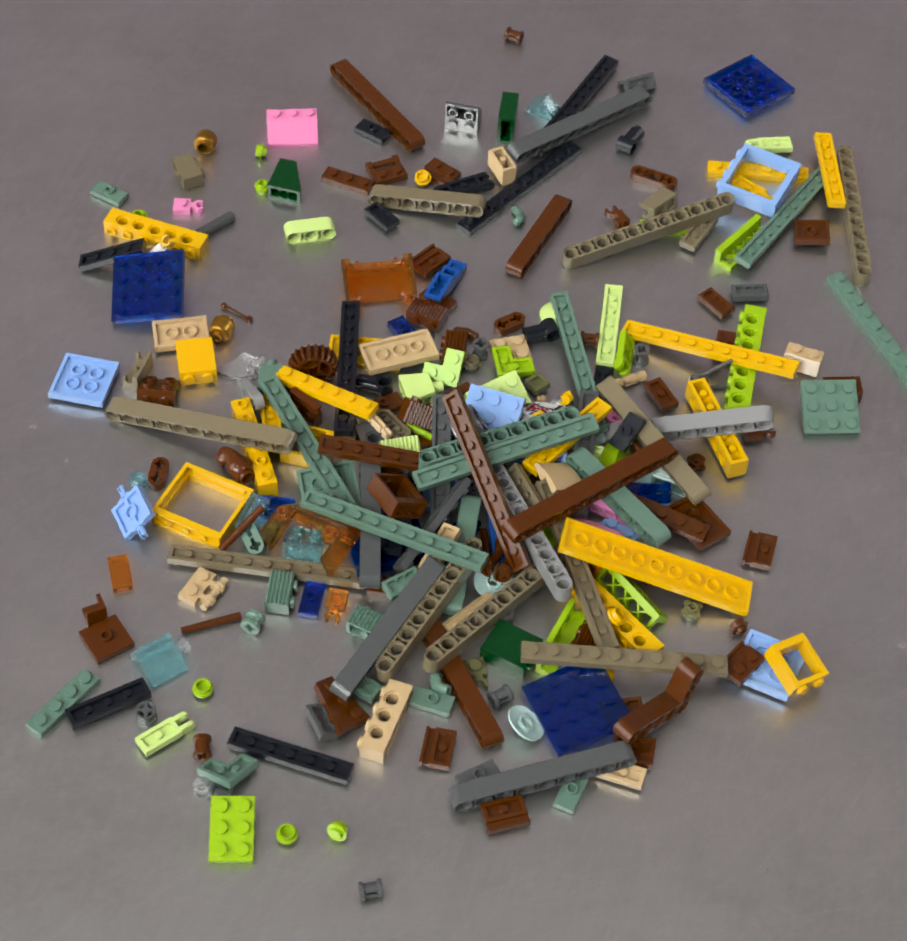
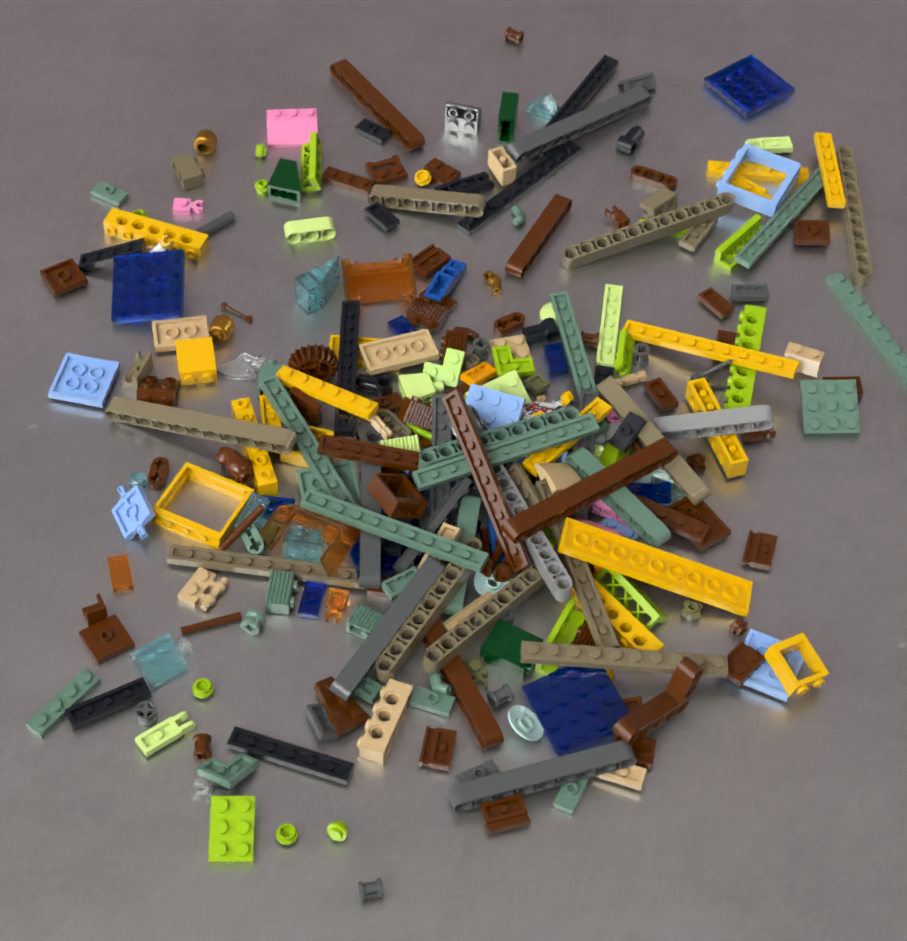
(63, 277): none -> reddish brown plate
(247, 389): light grey beam -> none
(315, 164): none -> lime fence
(317, 285): none -> clear light blue slope
(479, 374): none -> light orange plate
(493, 280): none -> pearl gold arm
(555, 359): none -> clear blue plate
(616, 616): yellow plate -> none

